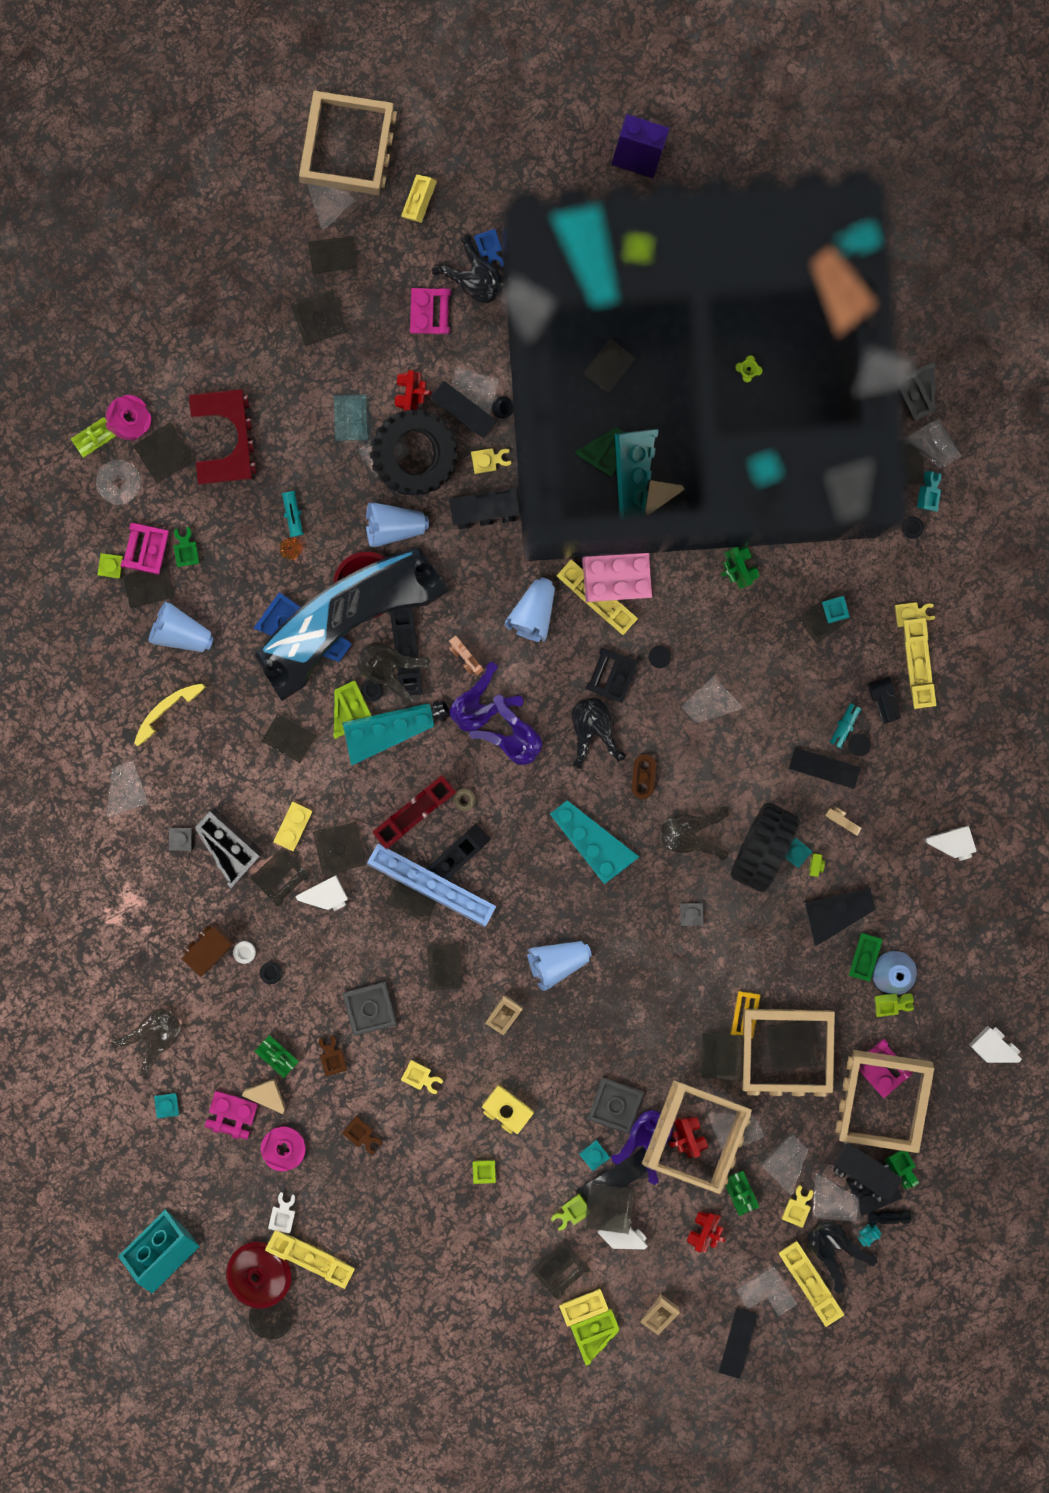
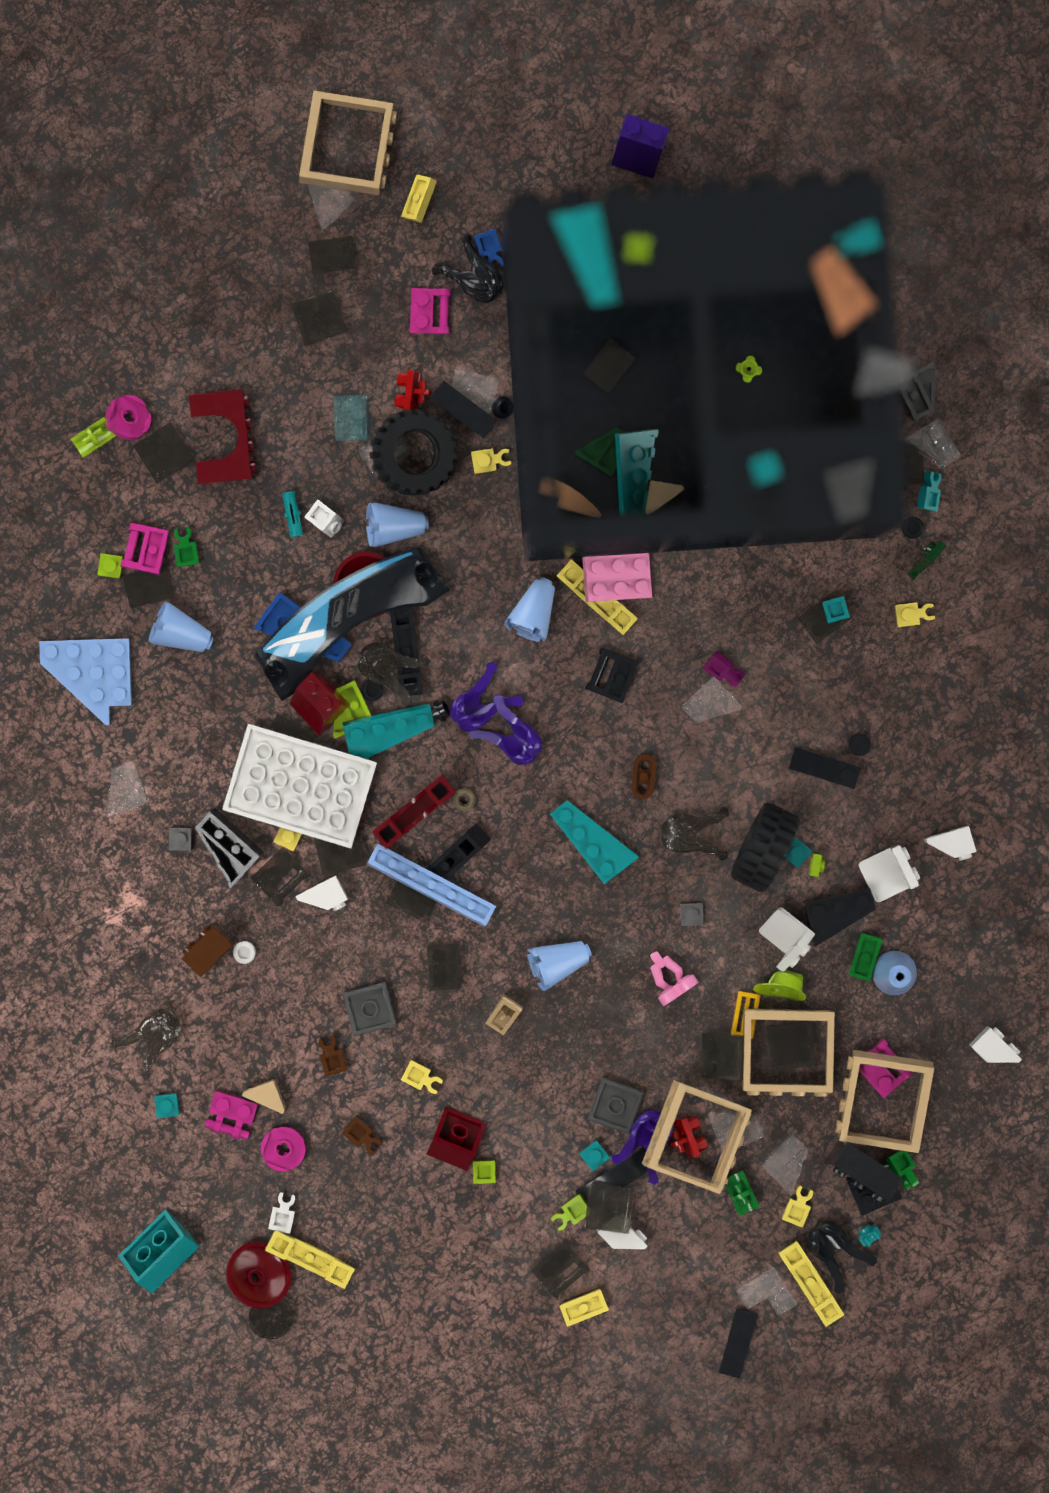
(92, 671): none -> light blue wing
(108, 474): clear plate -> none
(146, 729): light yellow slope -> none
(270, 973): black tile -> none
(276, 1056): green hips -> none
(296, 548): clear orange plate -> none
(299, 786): none -> white plate
(318, 702): none -> dark red slope
(324, 519): none -> white bracket
(456, 1138): none -> dark red slope
(470, 664): nougat wing -> none
(484, 508): black wedge -> none
(501, 1097): light yellow brick -> none
(527, 306): clear wing -> none
(573, 501): none -> medium nougat slope
(592, 718): black hair -> none
(594, 1334): lime wing -> none
(659, 657): black tile -> none
(660, 1314): tan slope -> none
(670, 991): none -> bright pink piece
(702, 1241): red hips -> none
(721, 668): none -> magenta plate
(736, 567): green hips -> none
(784, 985): none -> lime piece
(787, 935): none -> white bracket
(834, 1201): clear wing -> none
(838, 817): tan plate -> none
(845, 725): teal pin -> none
(883, 694): black piece -> none
(889, 873): none -> white bracket
(889, 1217): black axle -> none
(890, 1004): lime plate -> none
(919, 663): light yellow slope -> none
(930, 553): none -> dark green wing

